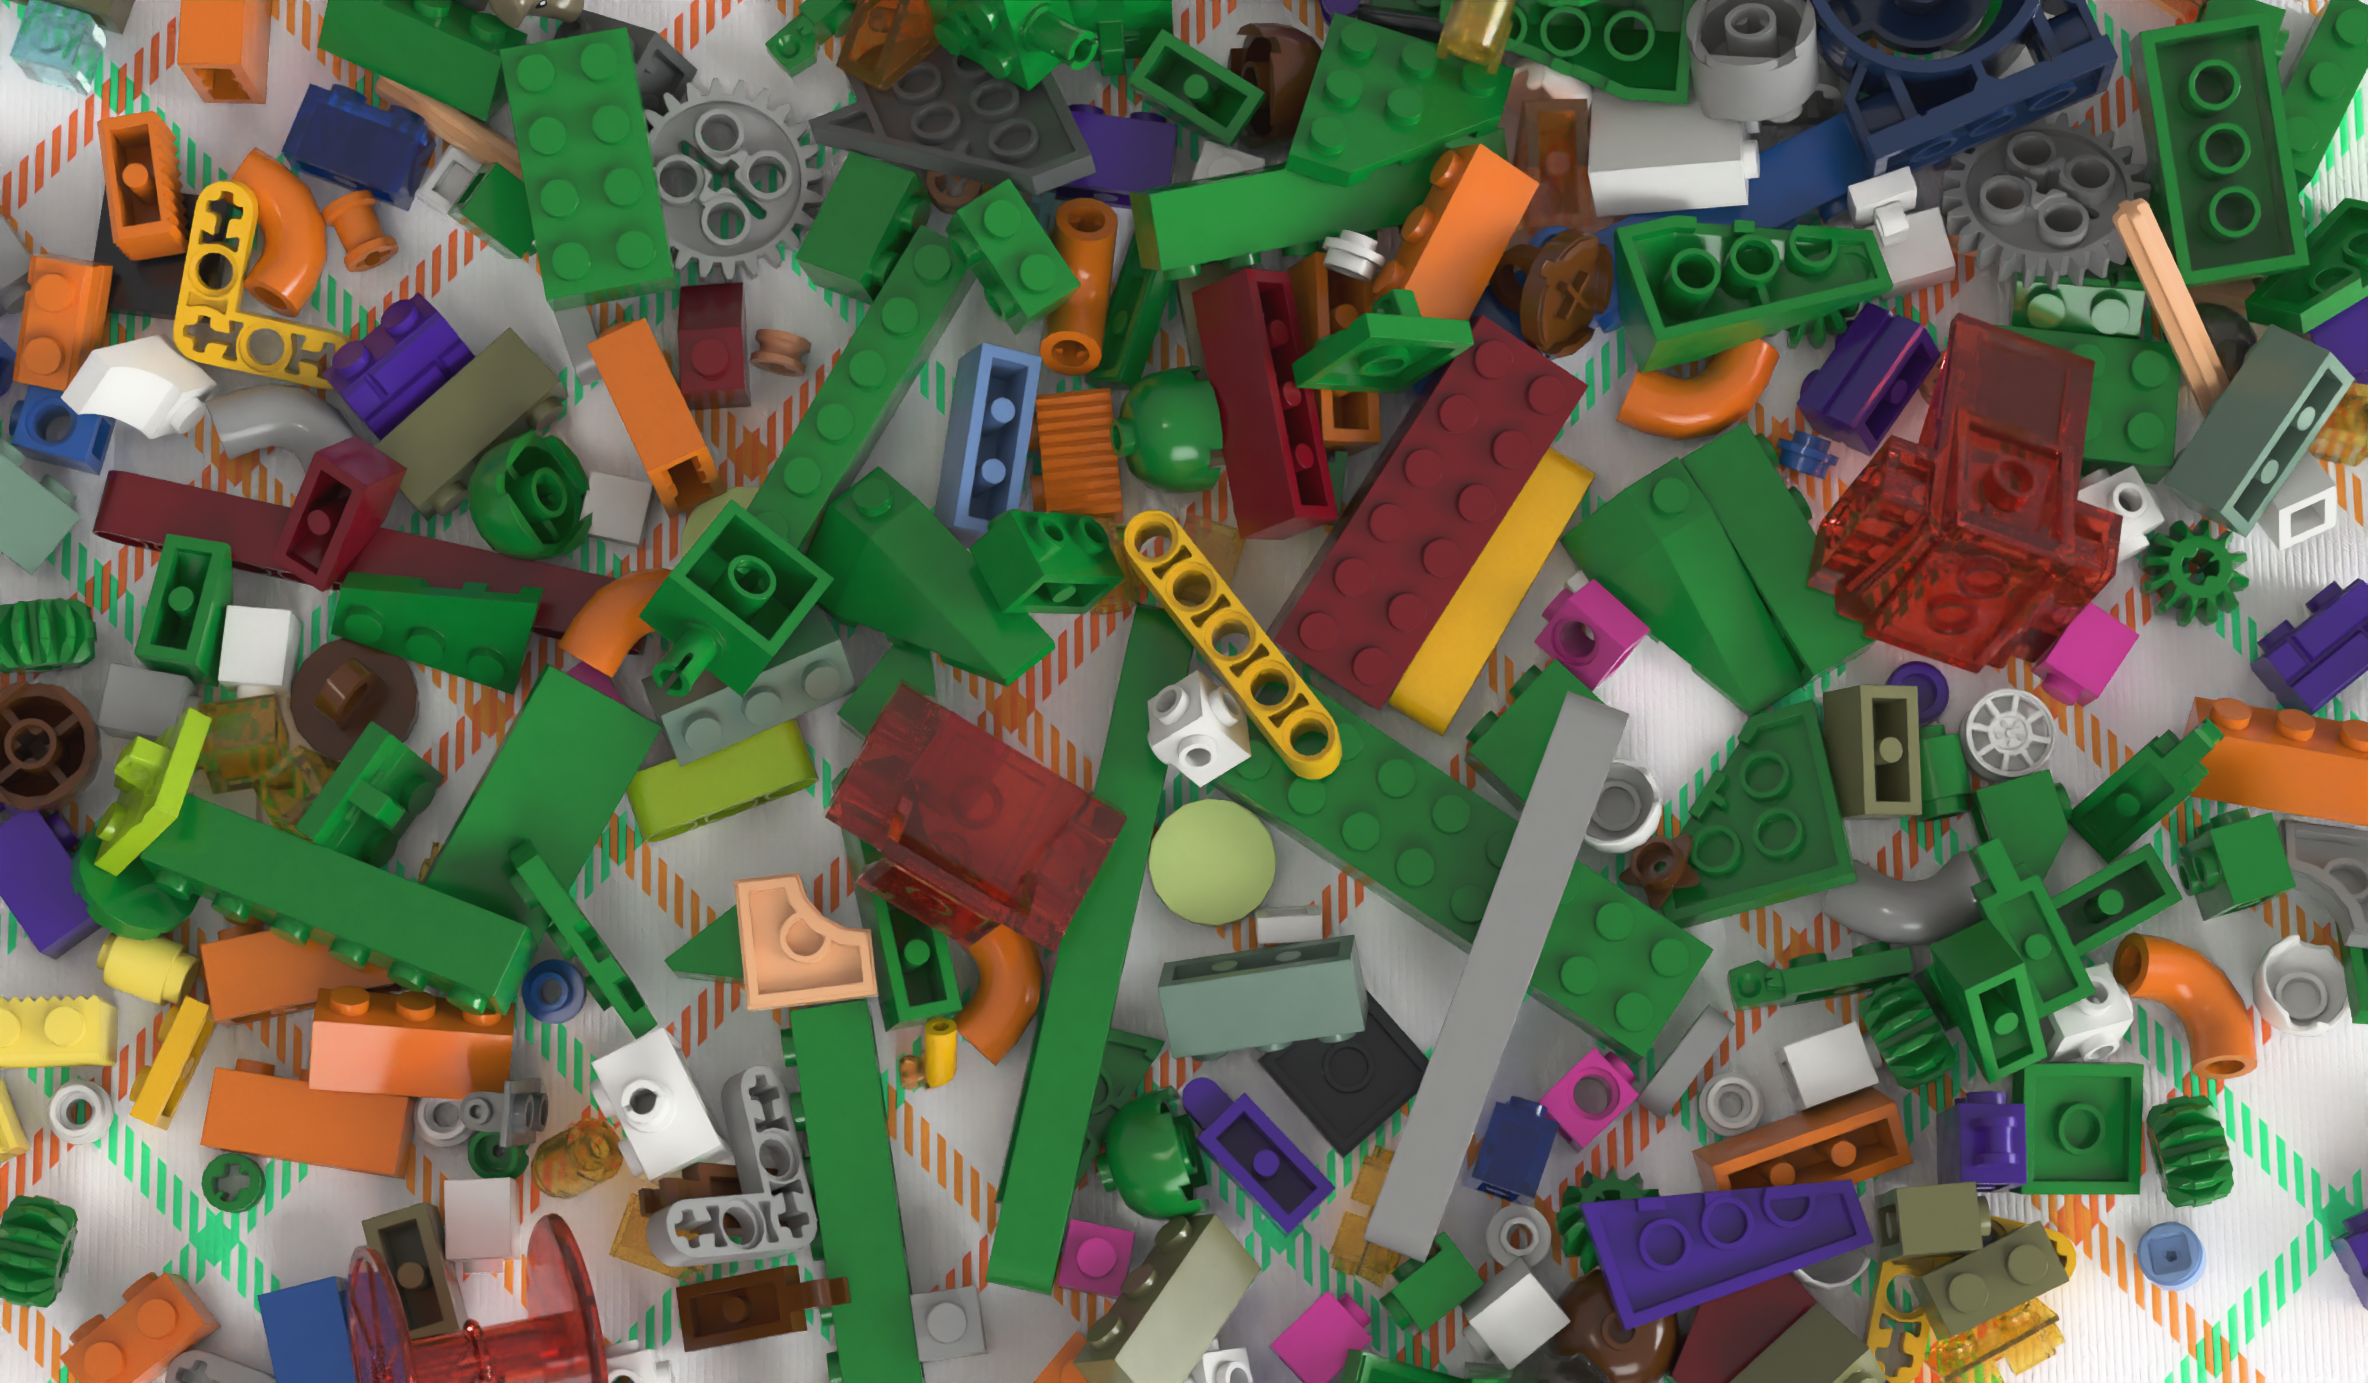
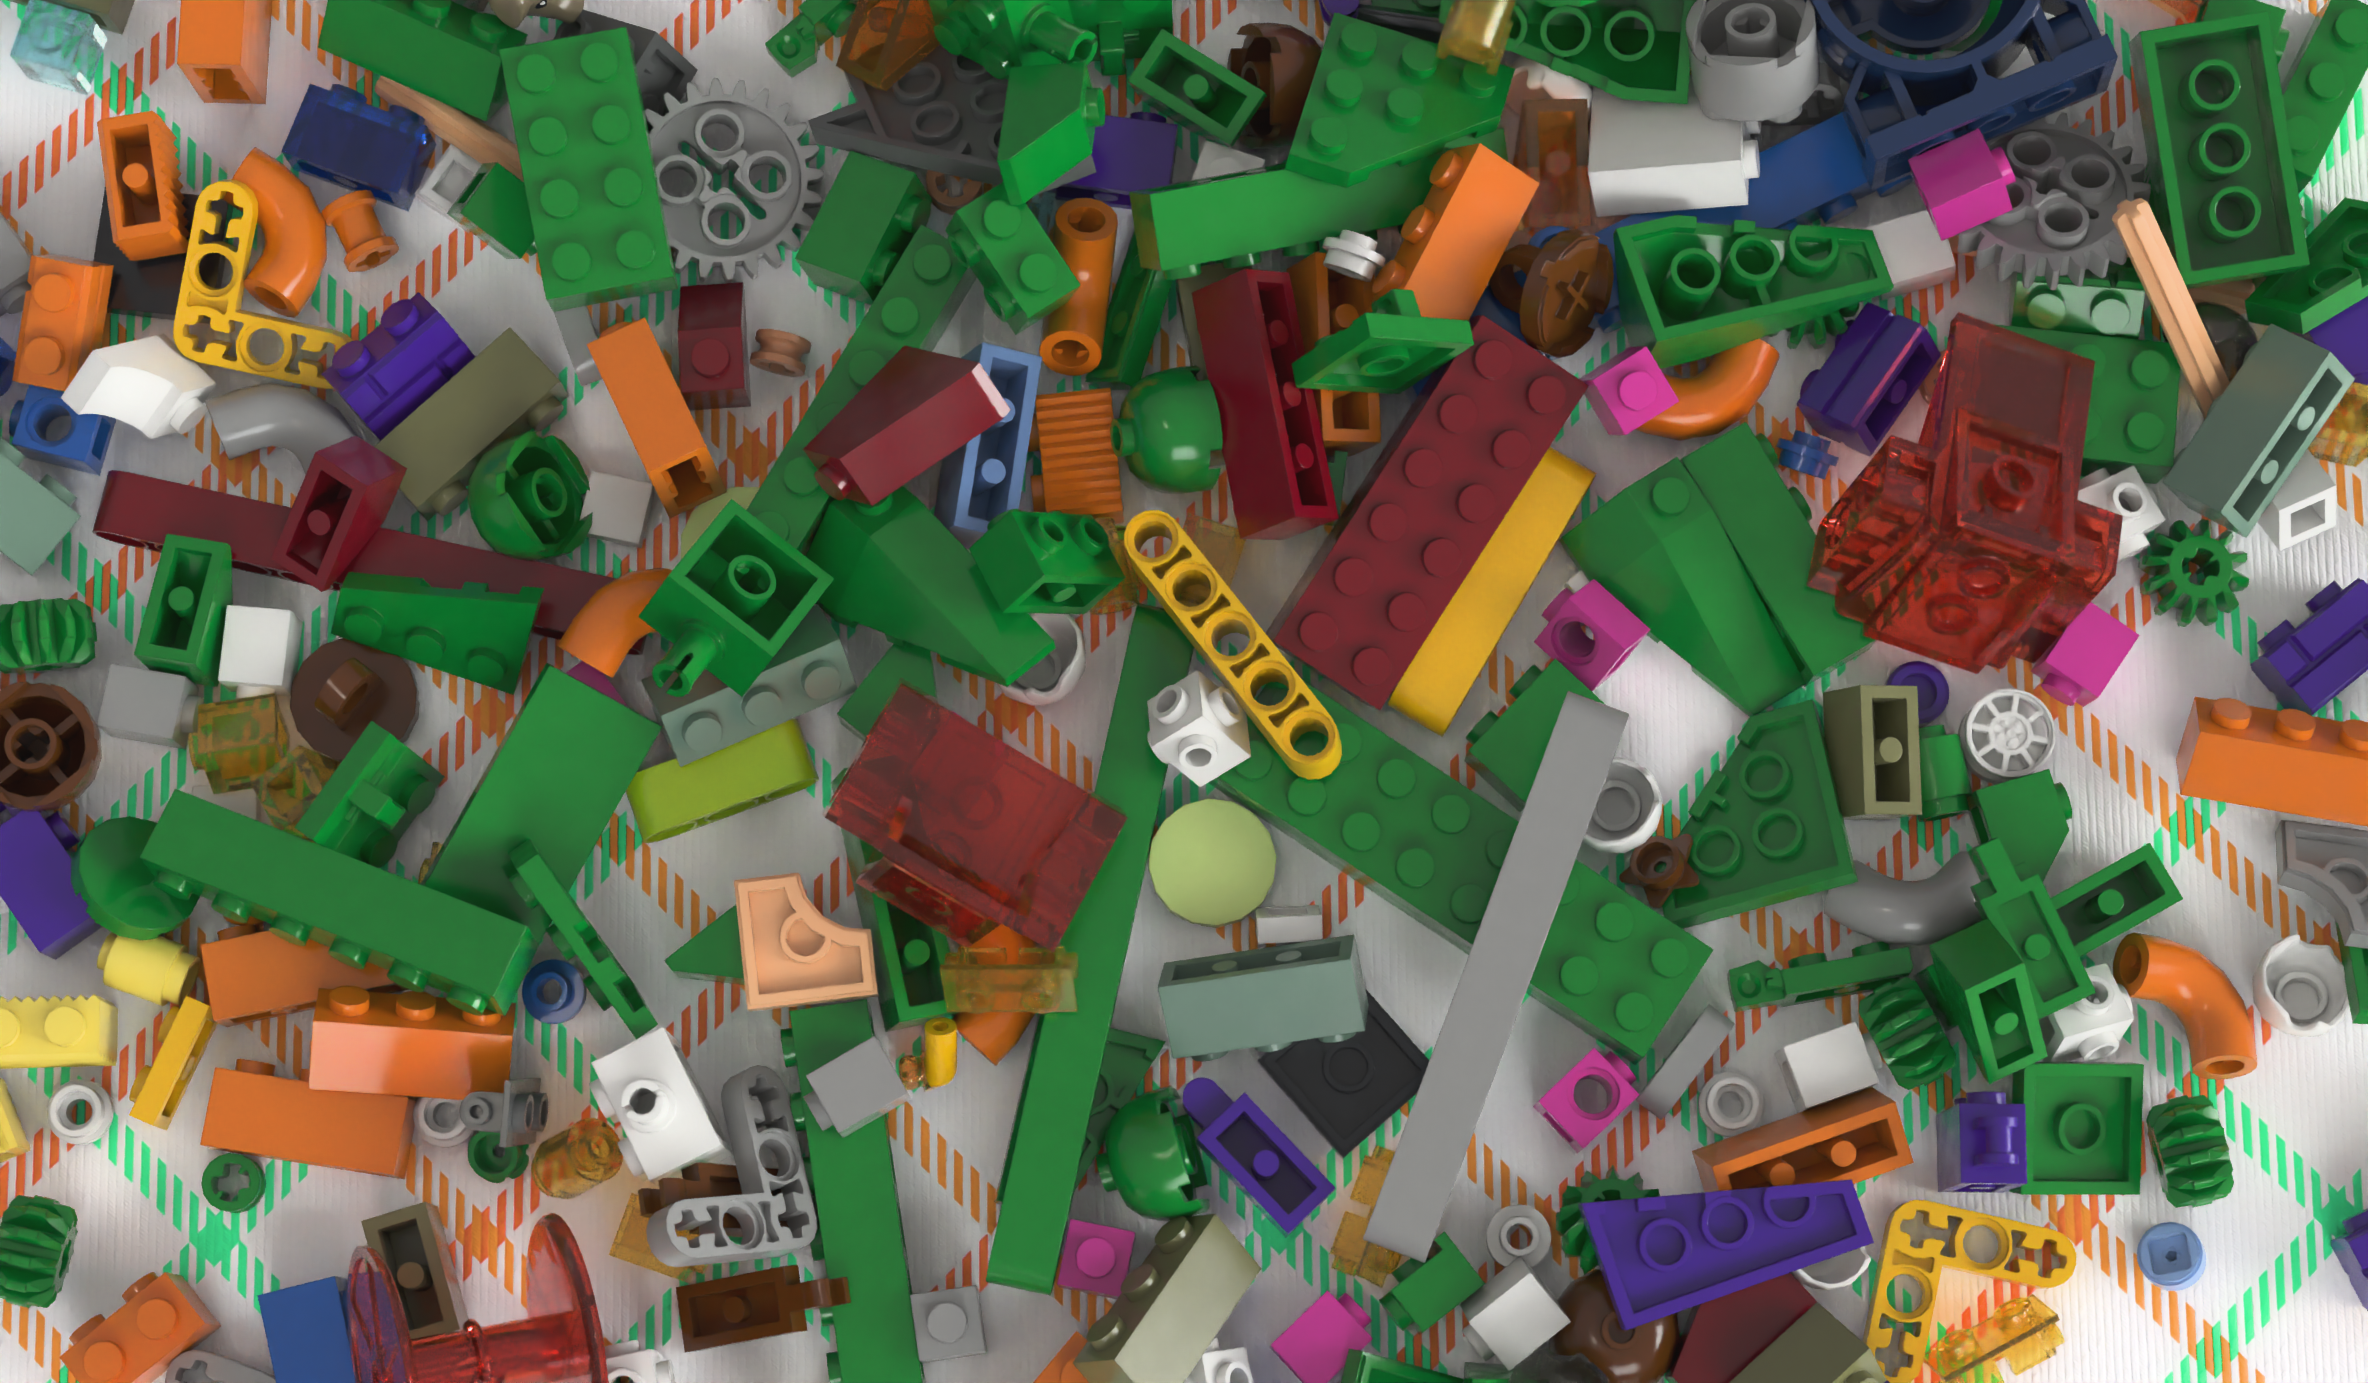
(151, 788): lime hinge -> none
(482, 1223): white brick -> none
(855, 1089): none -> light grey brick
(903, 424): none -> dark red slope
(984, 982): none -> clear yellow hinge
(1046, 126): none -> green slope
(1059, 670): none -> white hair
(1512, 1151): clear blue brick -> none
(1628, 390): none -> dark pink brick
(1885, 203): white tile -> none
(1931, 1221): olive brick -> none
(1963, 183): none -> dark pink brick
(1989, 1280): olive brick -> none
(2144, 790): green hinge -> none
(2234, 864): green brick -> none

